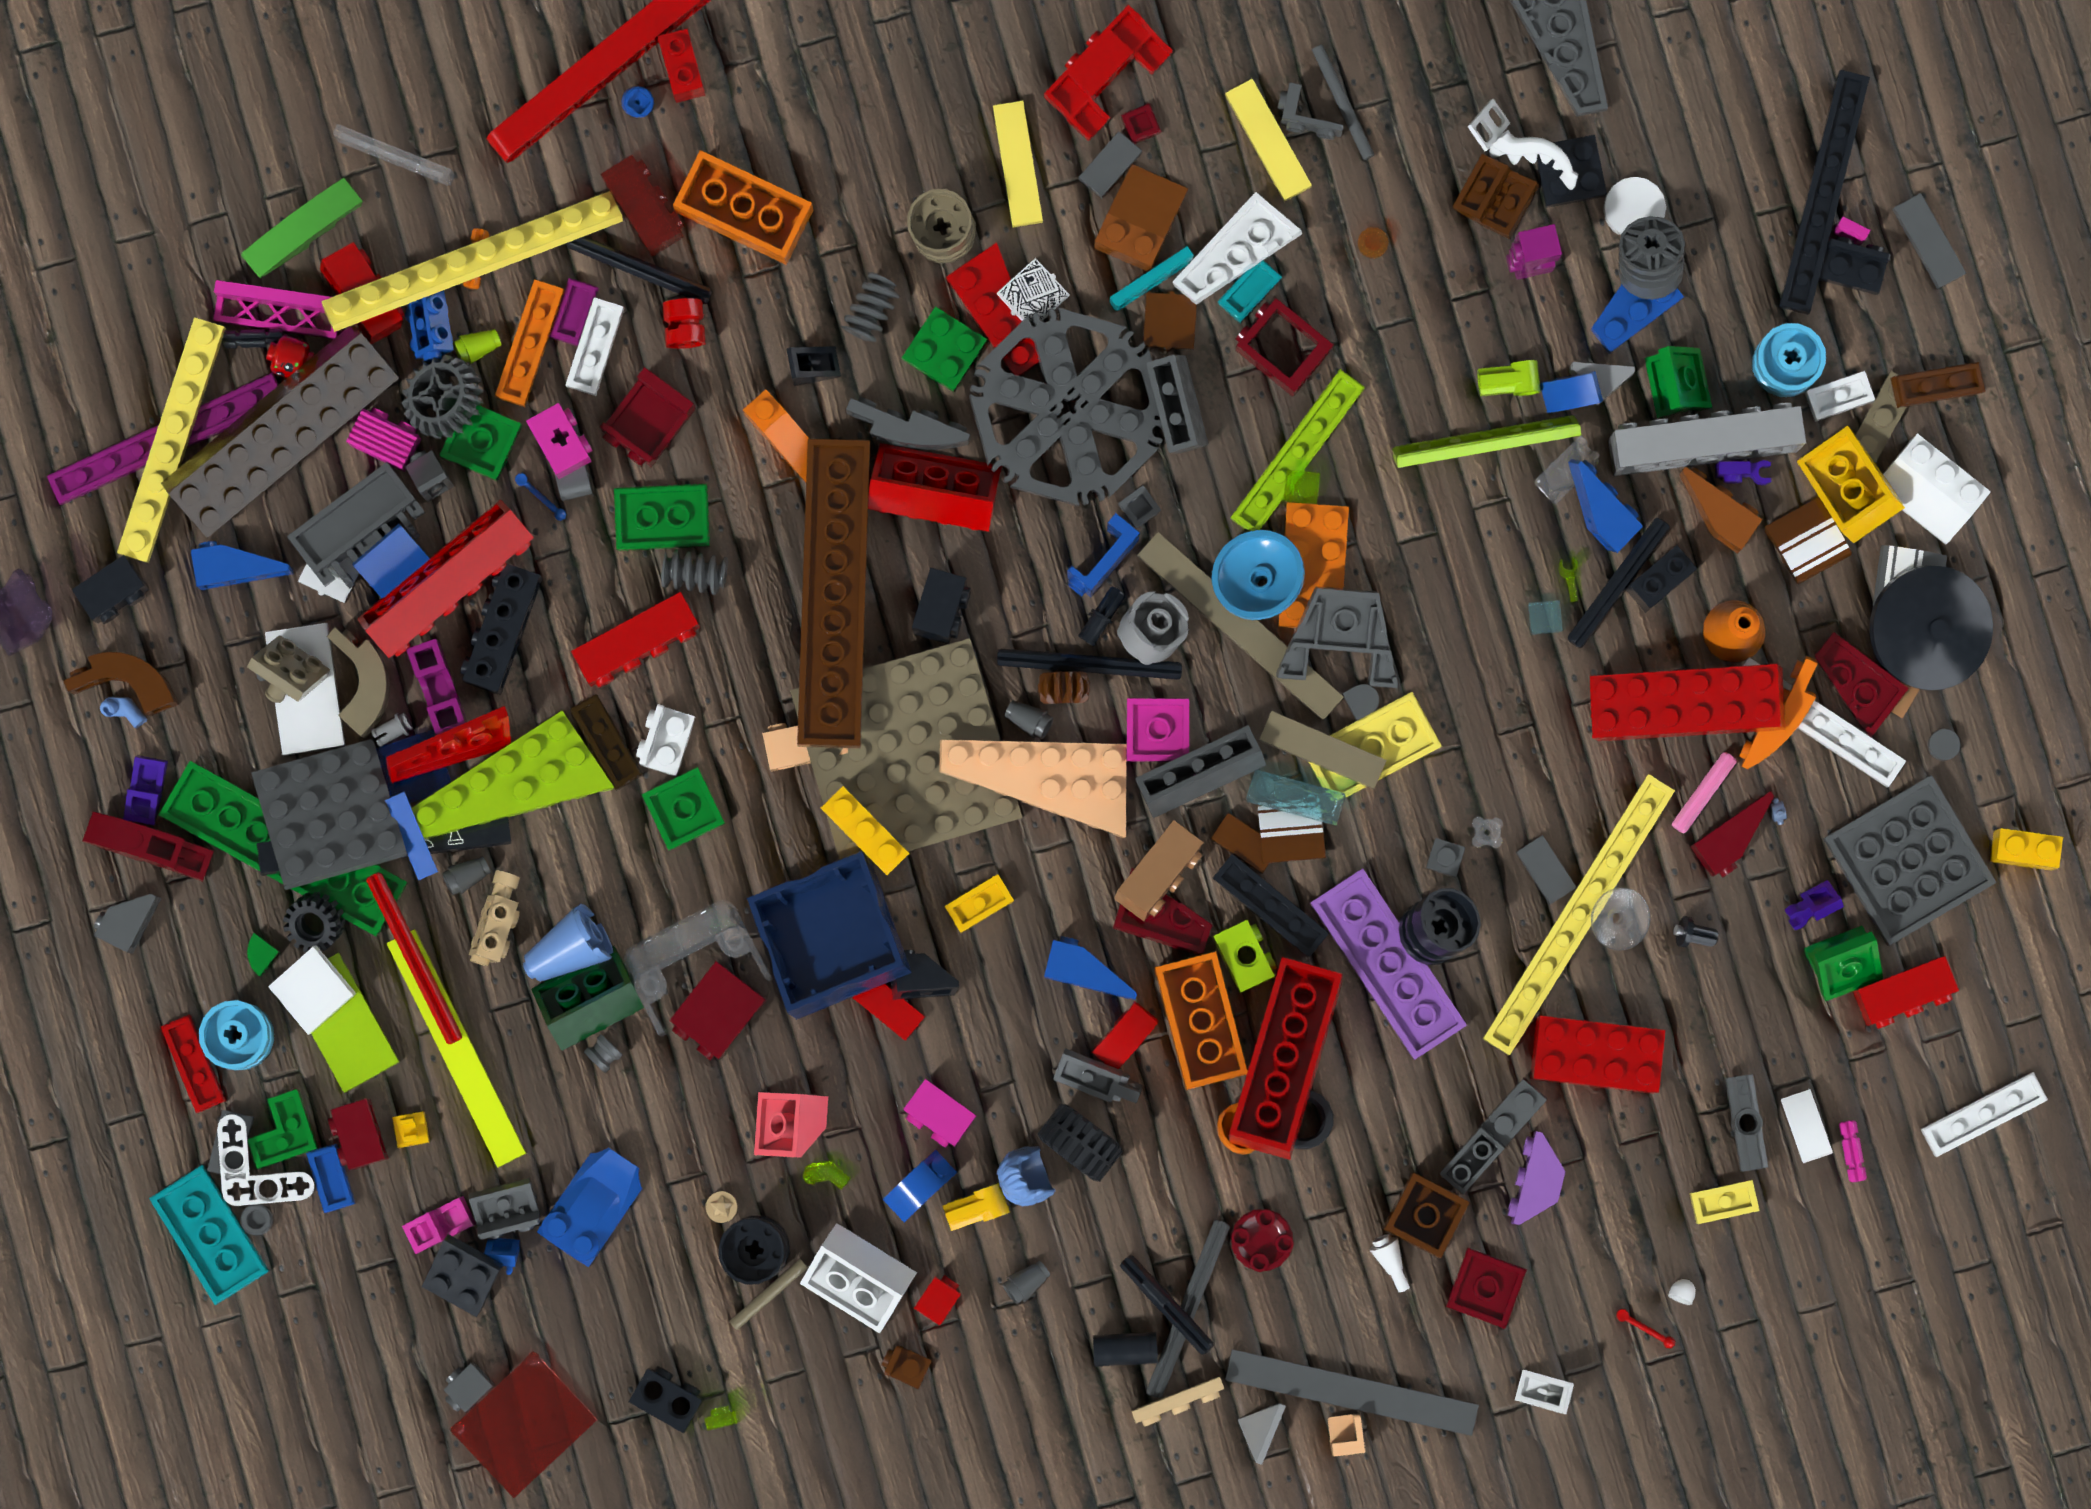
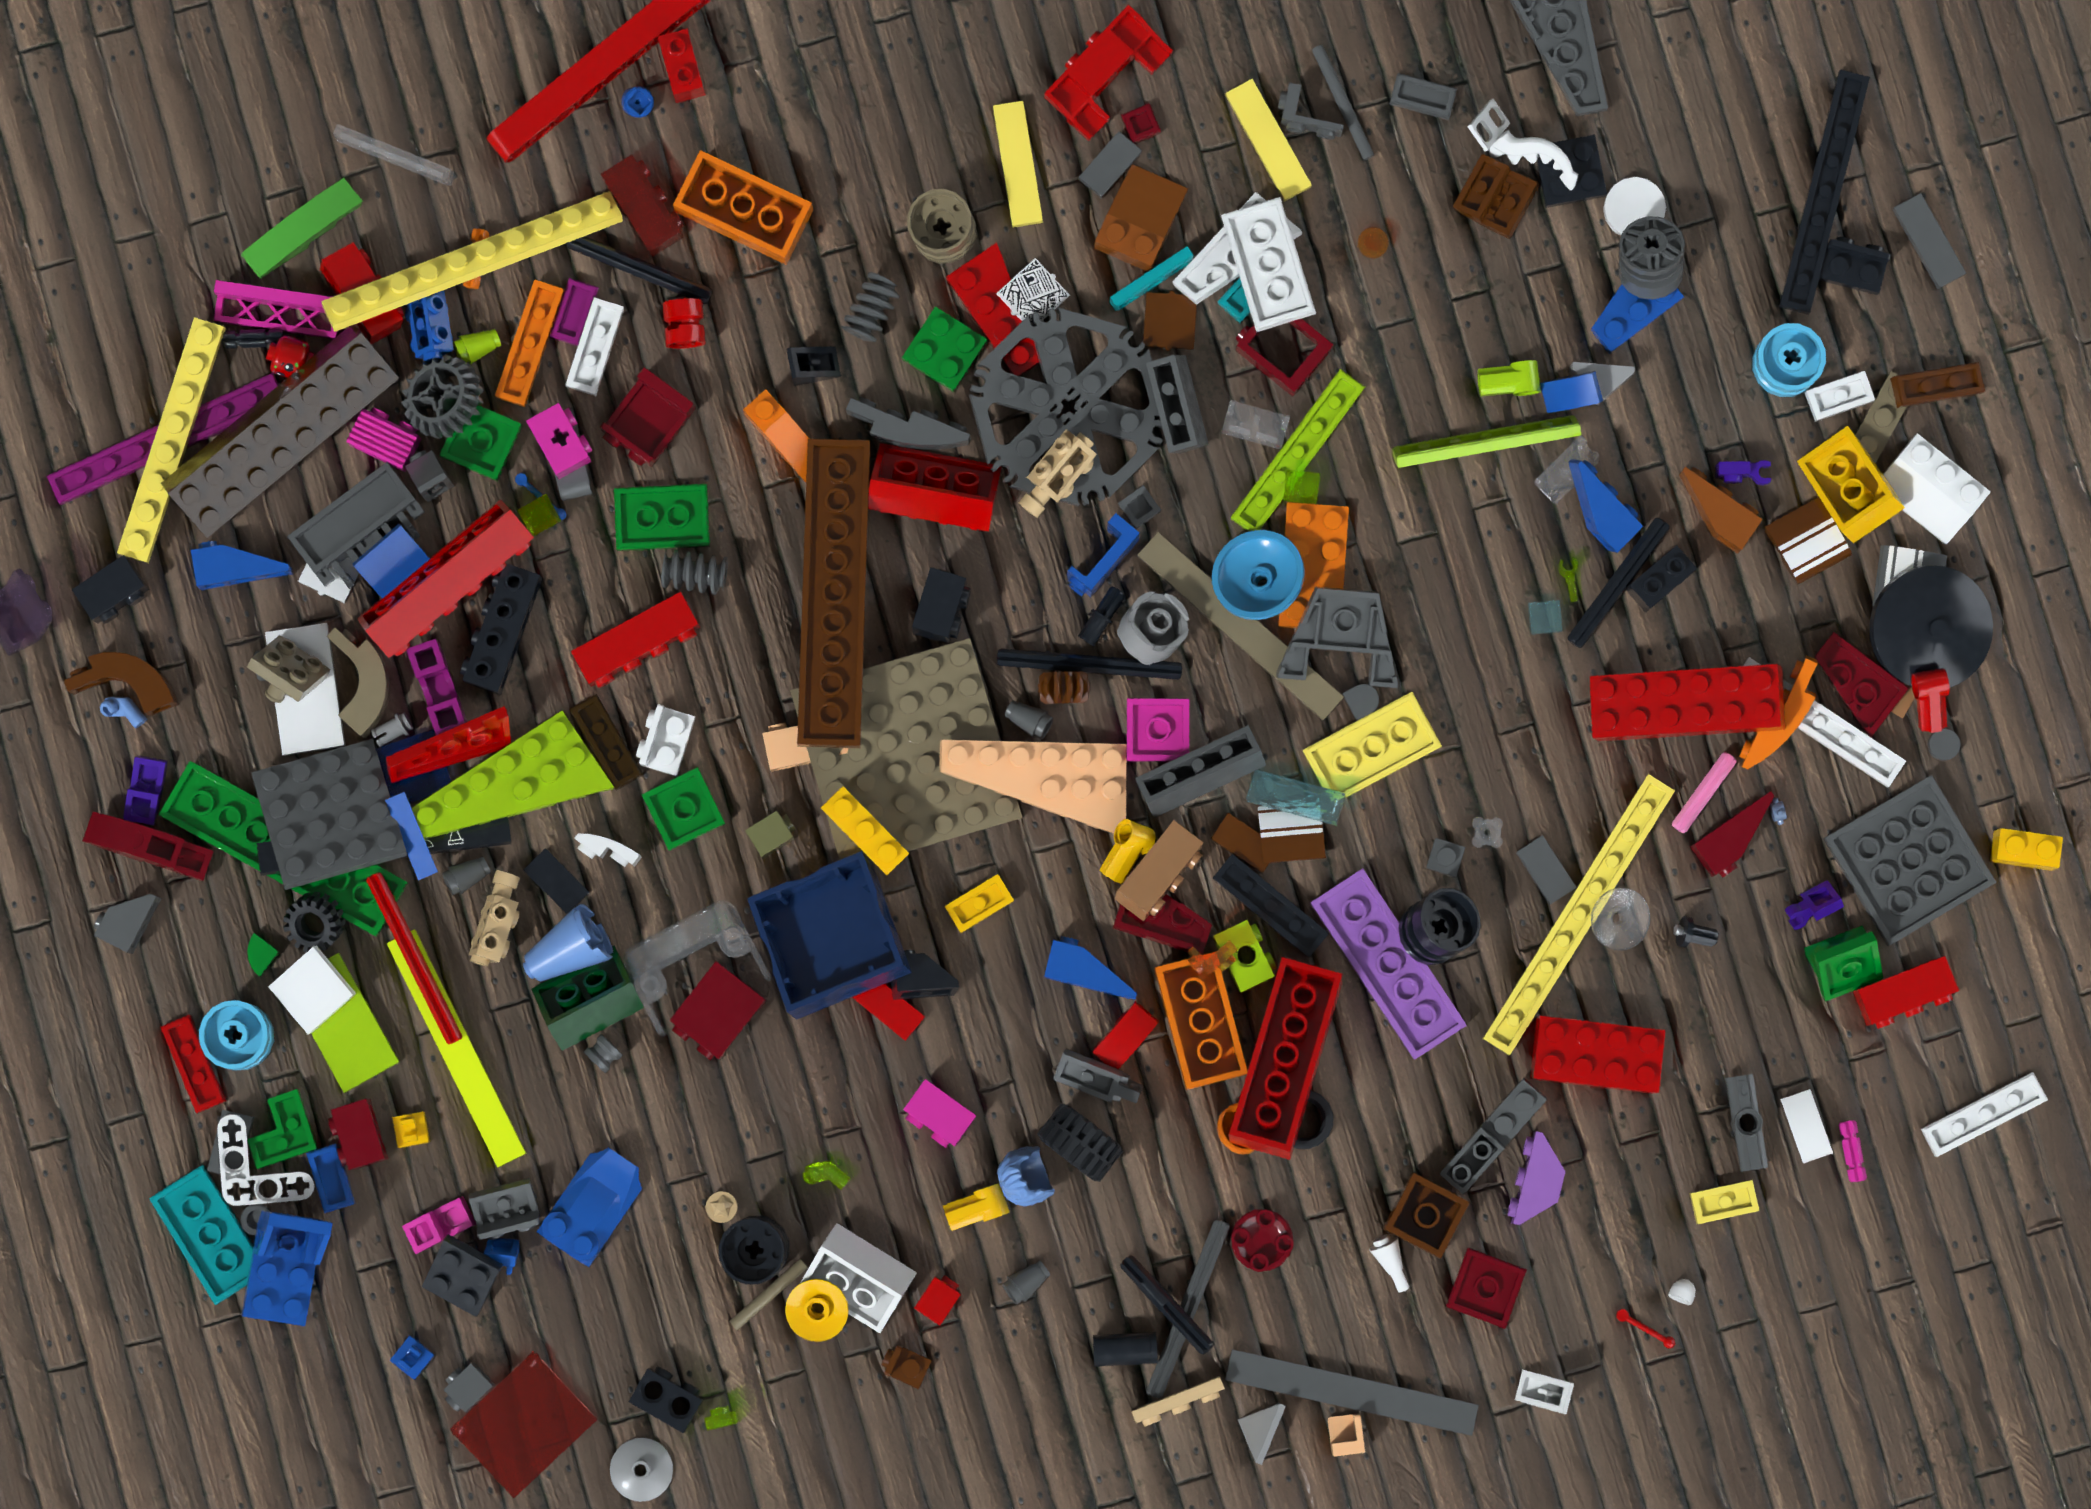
(284, 1267): none -> blue bracket
(412, 1357): none -> blue tile
(539, 515): none -> clear neon green plate
(556, 881): none -> black tile
(597, 845): none -> white slope
(653, 1457): none -> light grey dish
(771, 833): none -> olive brick
(788, 1123): coral slope -> none
(806, 1321): none -> yellow dish
(919, 1185): blue brick -> none
(1058, 471): none -> tan brick
(1130, 841): none -> yellow piece
(1220, 959): none -> clear orange bracket
(1255, 424): none -> clear hinge
(1268, 264): none -> white tile
(1322, 750): dark tan tile -> none
(1423, 96): none -> dark grey tile
(1534, 252): magenta arch -> none
(1678, 381): green bracket -> none
(1706, 440): light grey brick -> none
(1727, 638): orange cone -> none
(1851, 230): dark pink tile -> none
(1930, 692): none -> red piece

